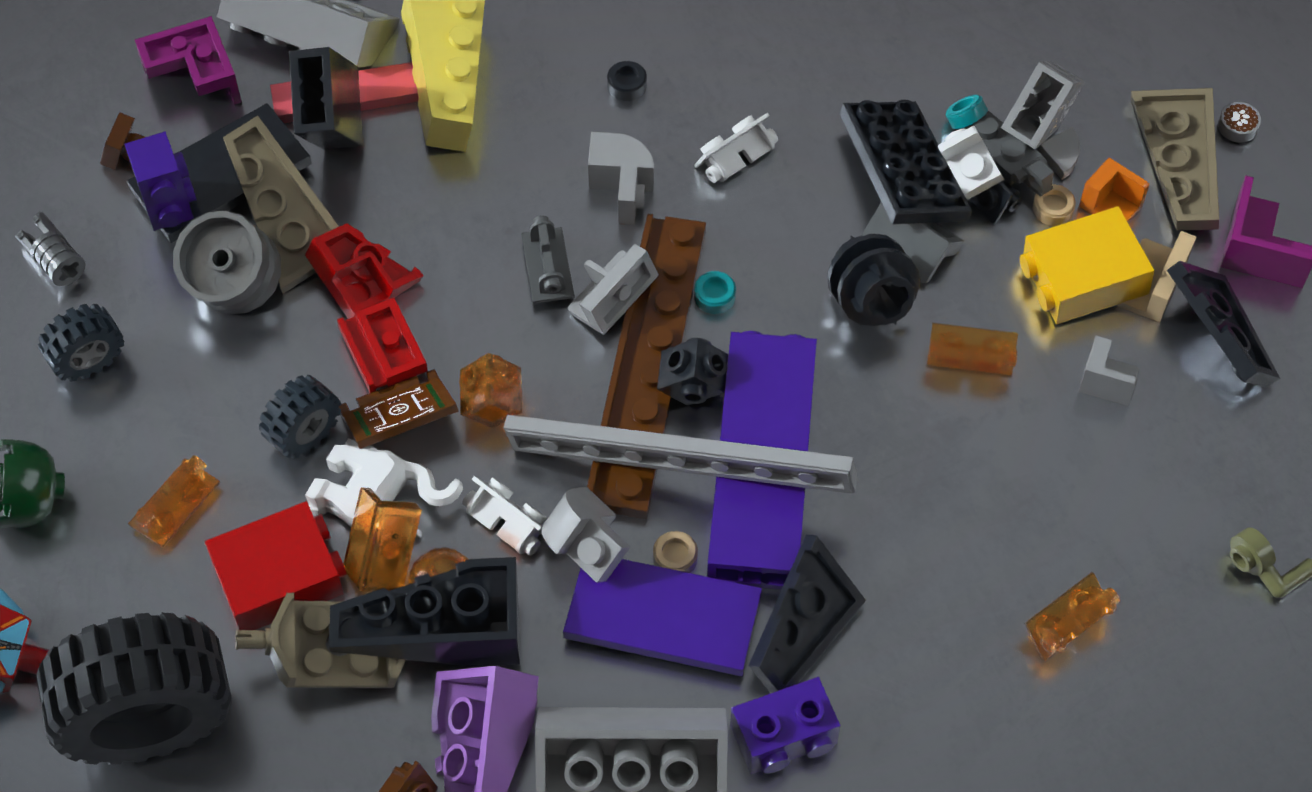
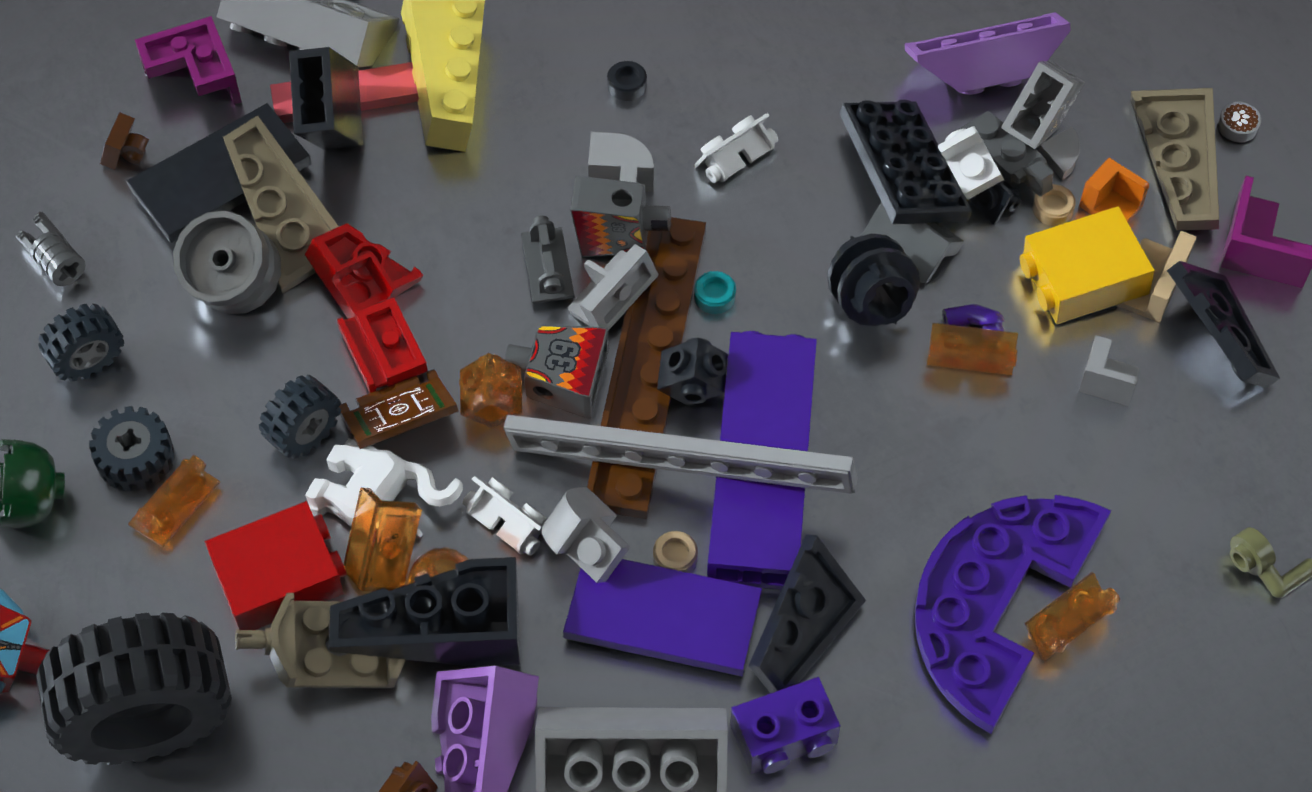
(143, 460): none -> black wheel
(161, 180): dark purple brick -> none
(563, 366): none -> dark grey torso
(613, 216): none -> dark grey torso
(966, 111): teal tile -> none
(973, 315): none -> dark purple arm
(973, 583): none -> dark purple plate
(991, 54): none -> medium lavender wedge

